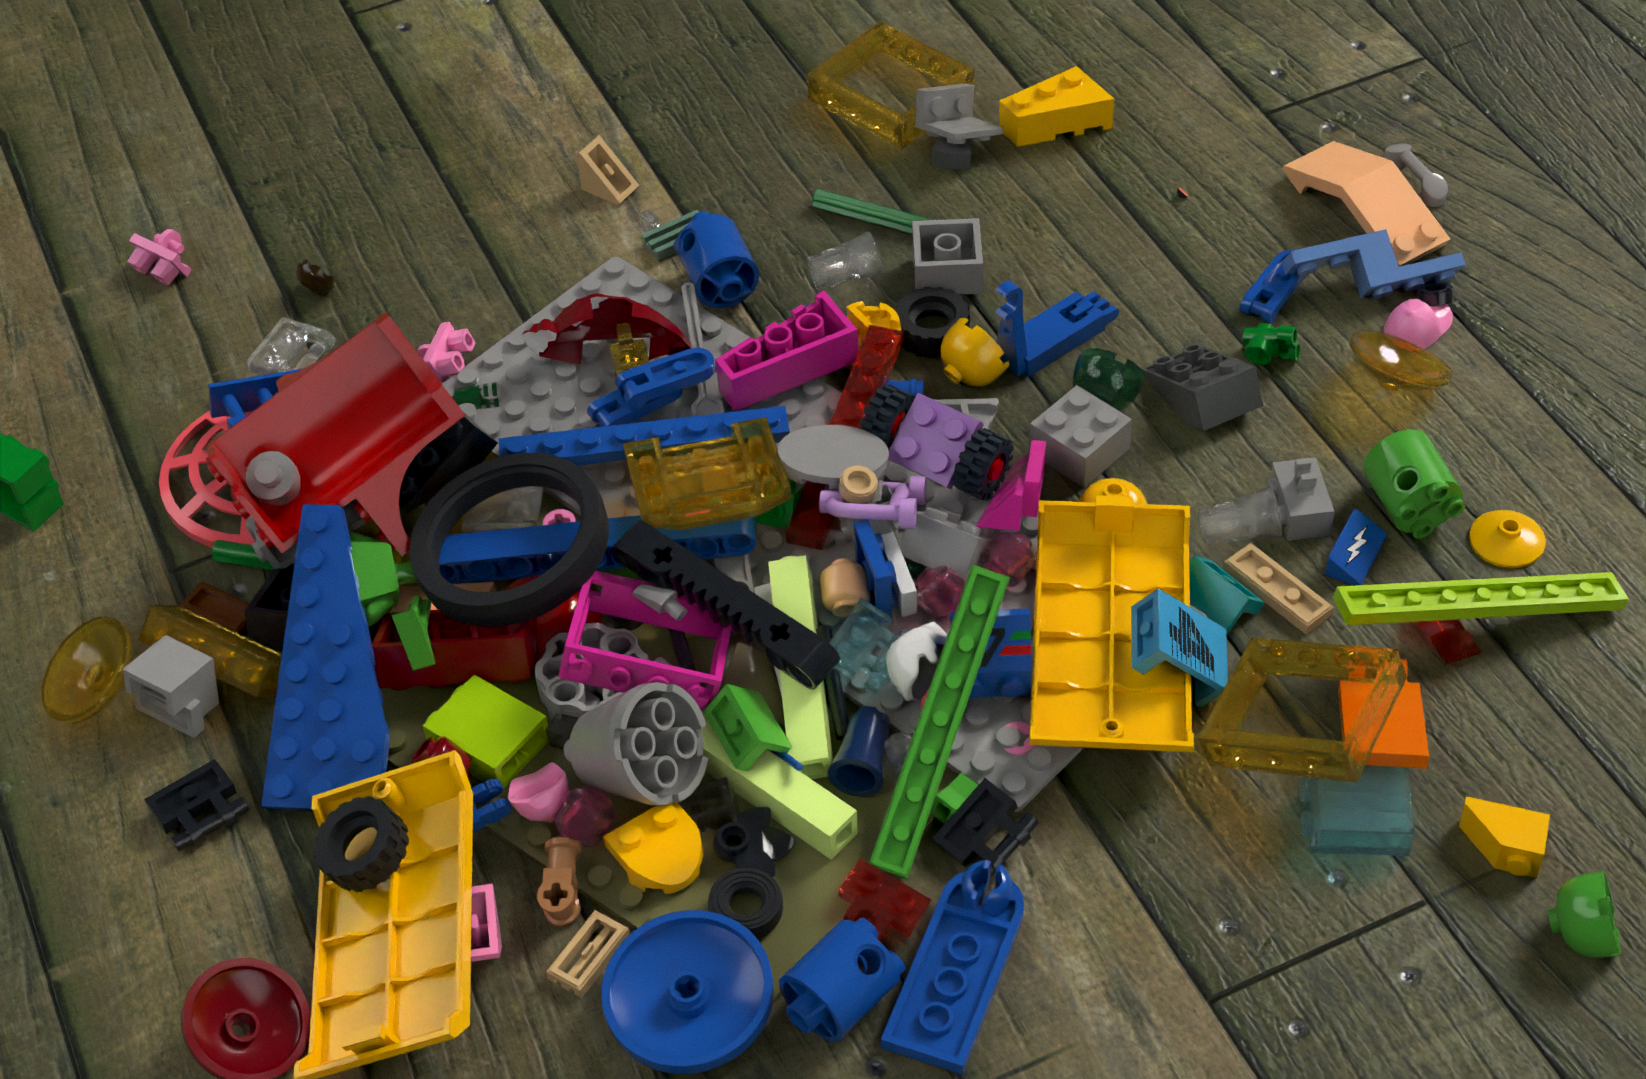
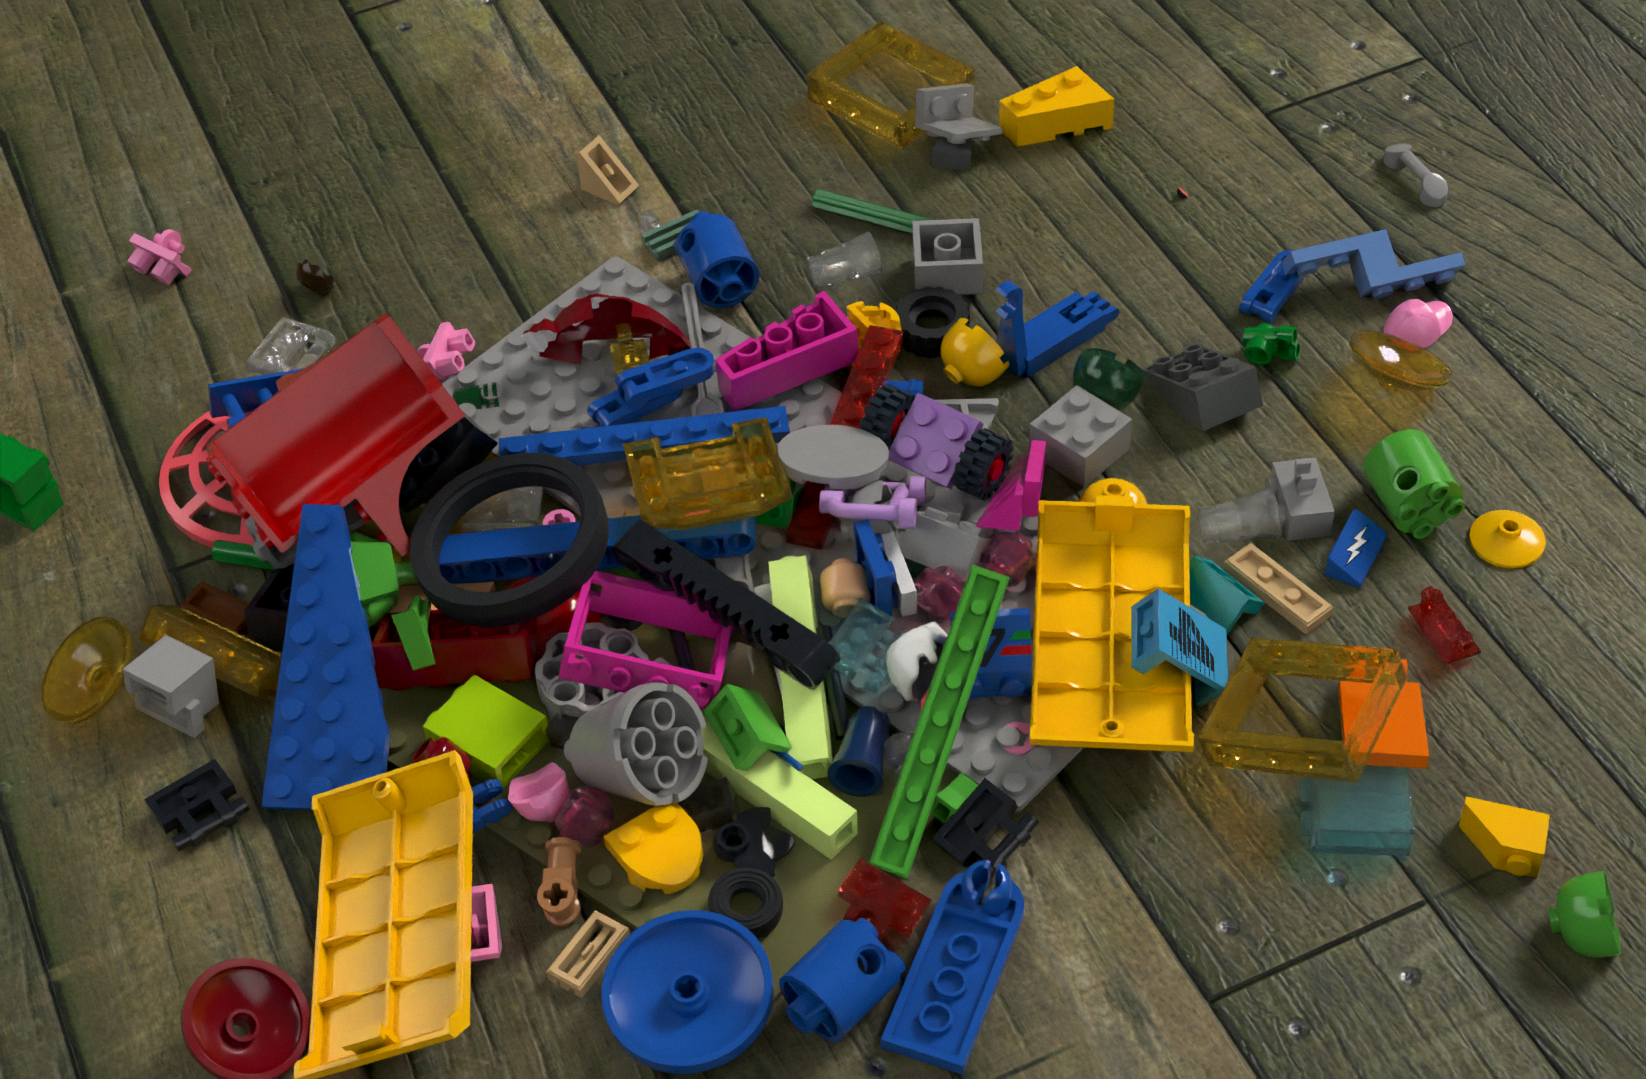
(273, 478): light grey piece -> none
(378, 861): black tyre -> none
(661, 600): light grey bar -> none
(858, 484): tan tile -> none
(1374, 195): light nougat windscreen -> none
(1436, 294): black tile -> none
(1479, 598): lime plate -> none

